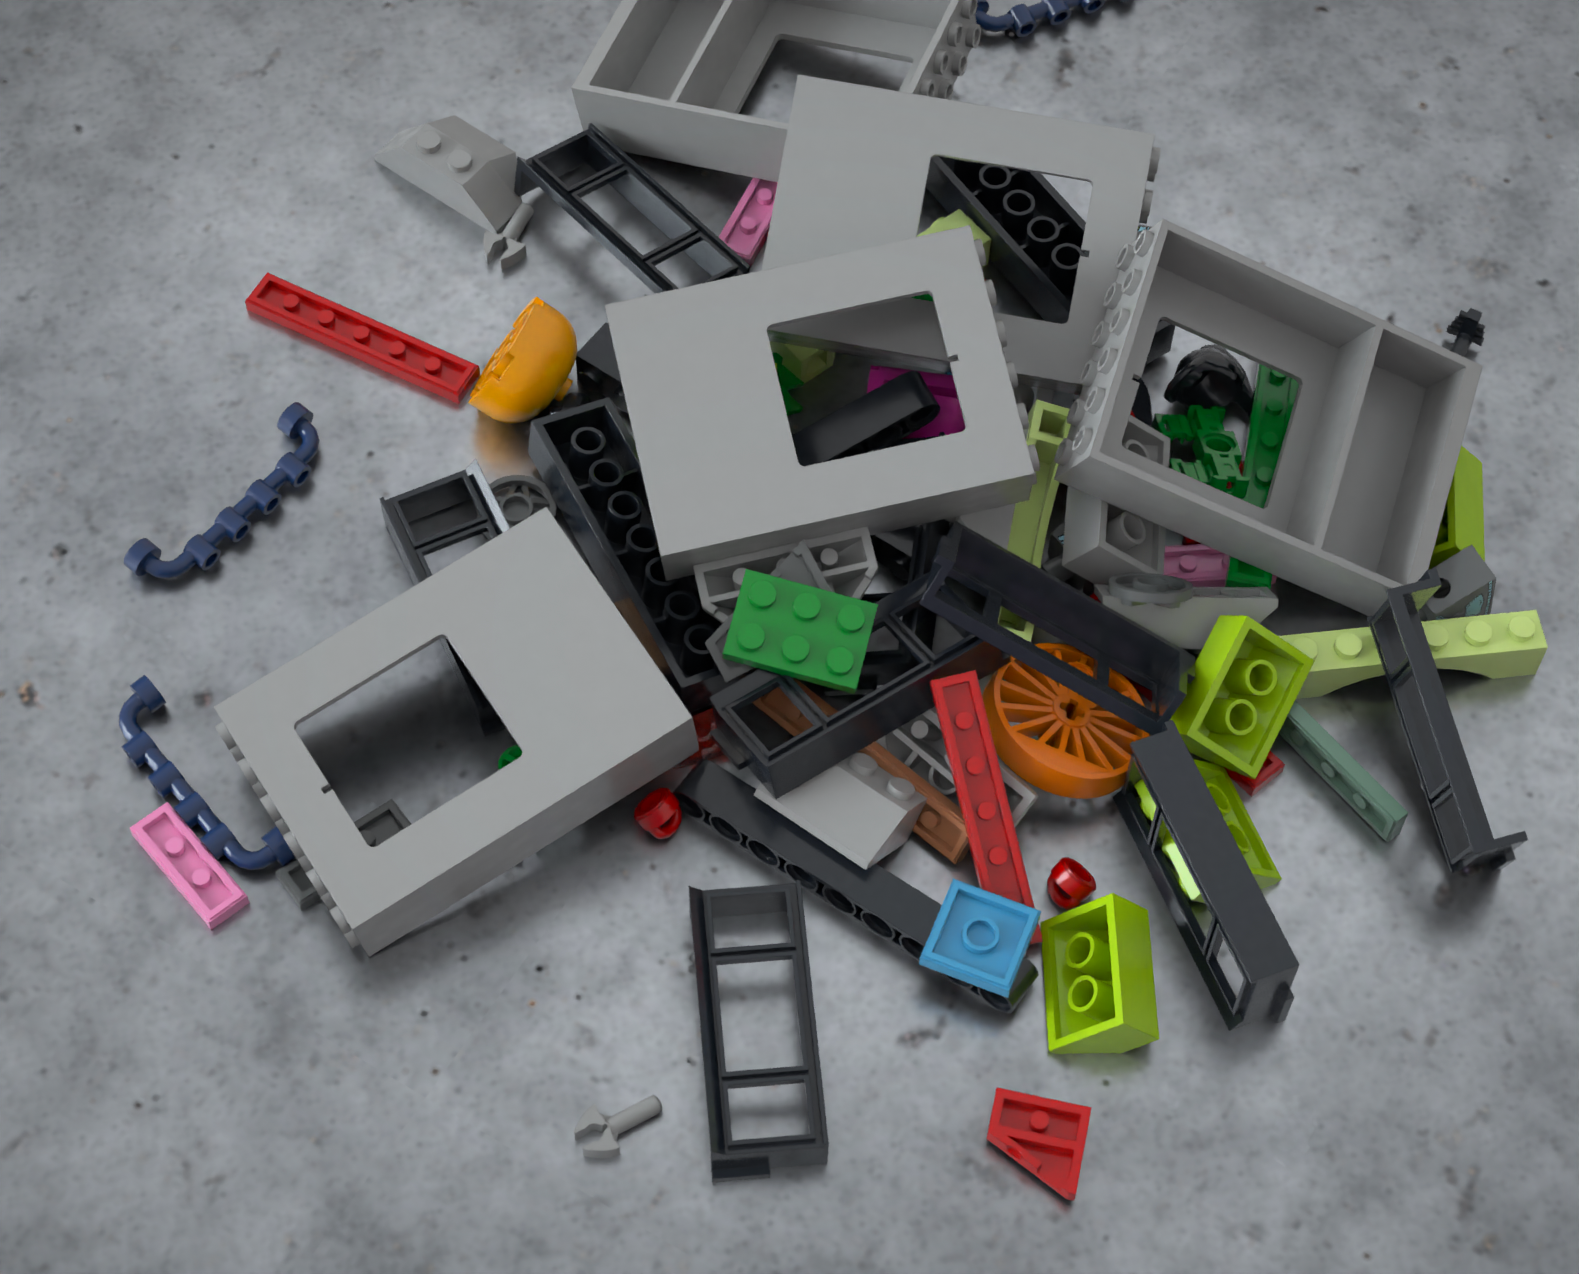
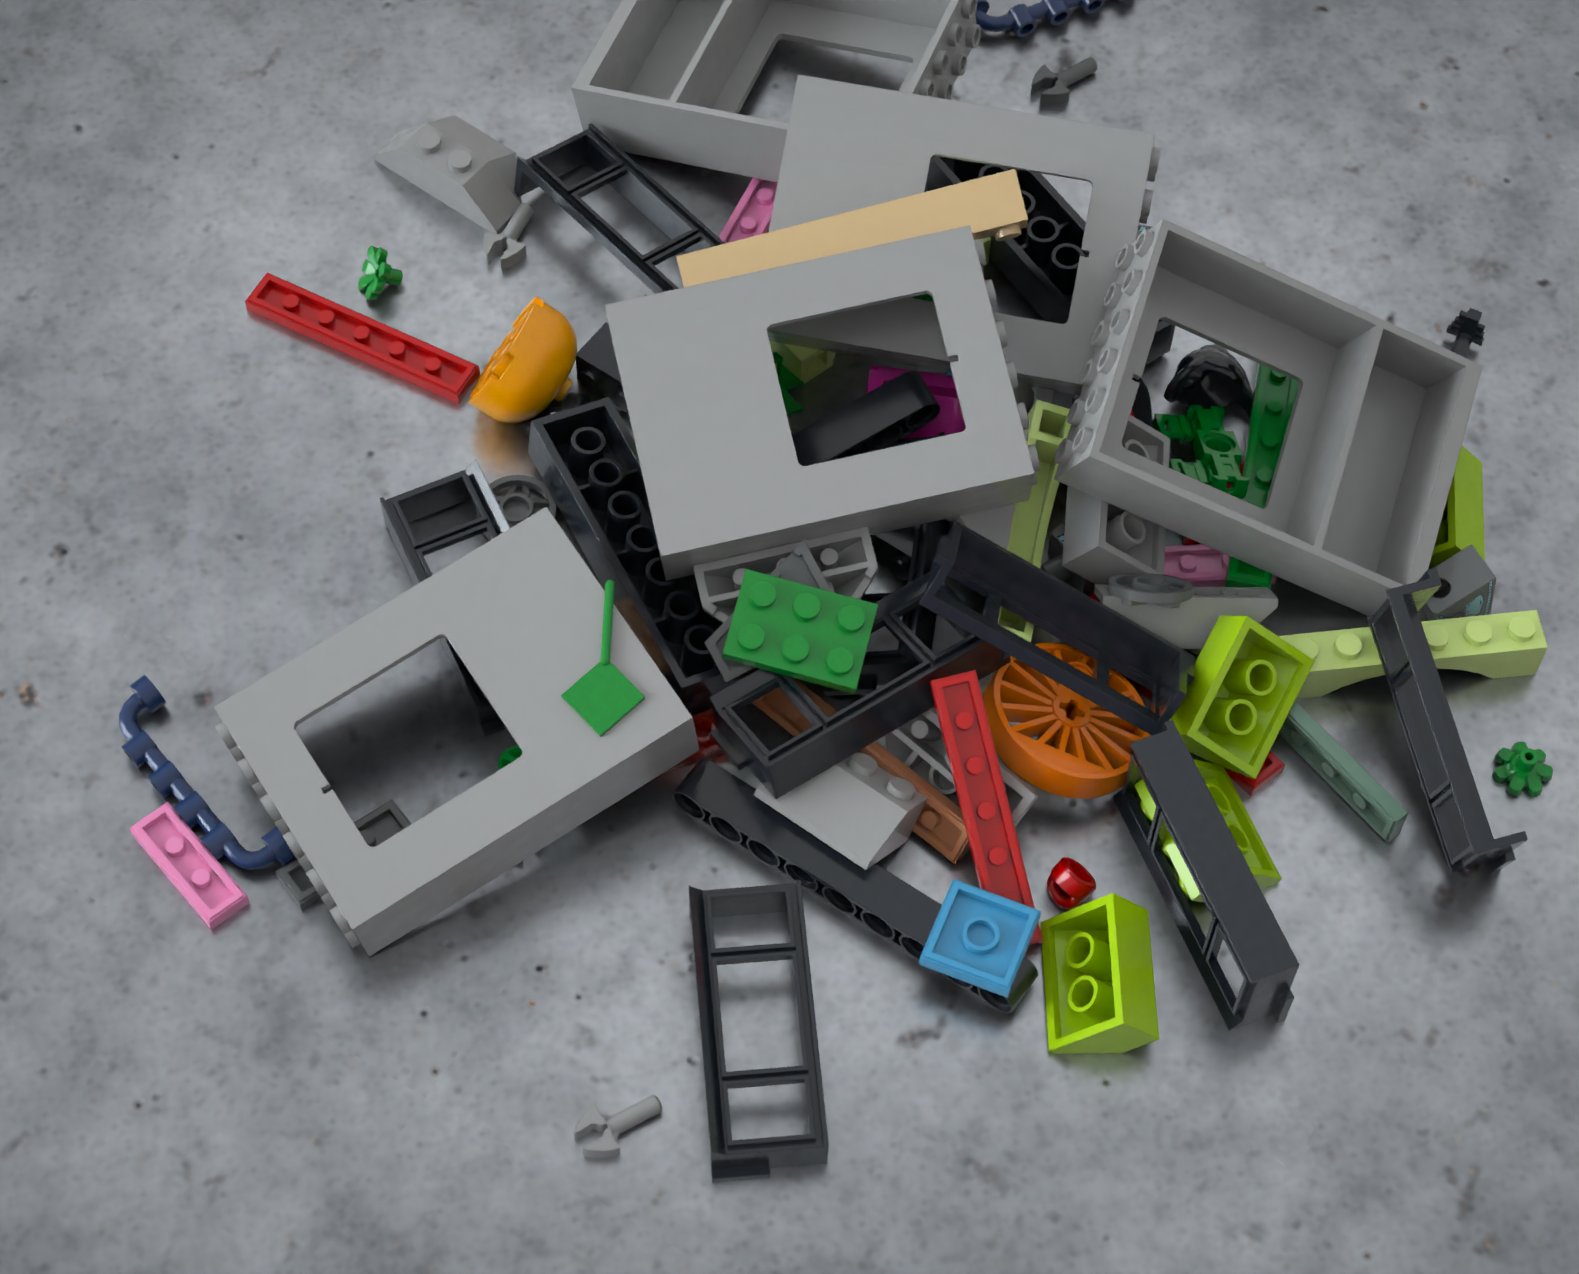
(232, 522): dark blue bar -> none
(377, 273): none -> green plant
(603, 692): none -> green piece
(656, 810): red tile -> none
(987, 204): none -> tan brick
(1041, 1136): red wing -> none
(1058, 82): none -> dark grey bar
(1523, 769): none -> green plant

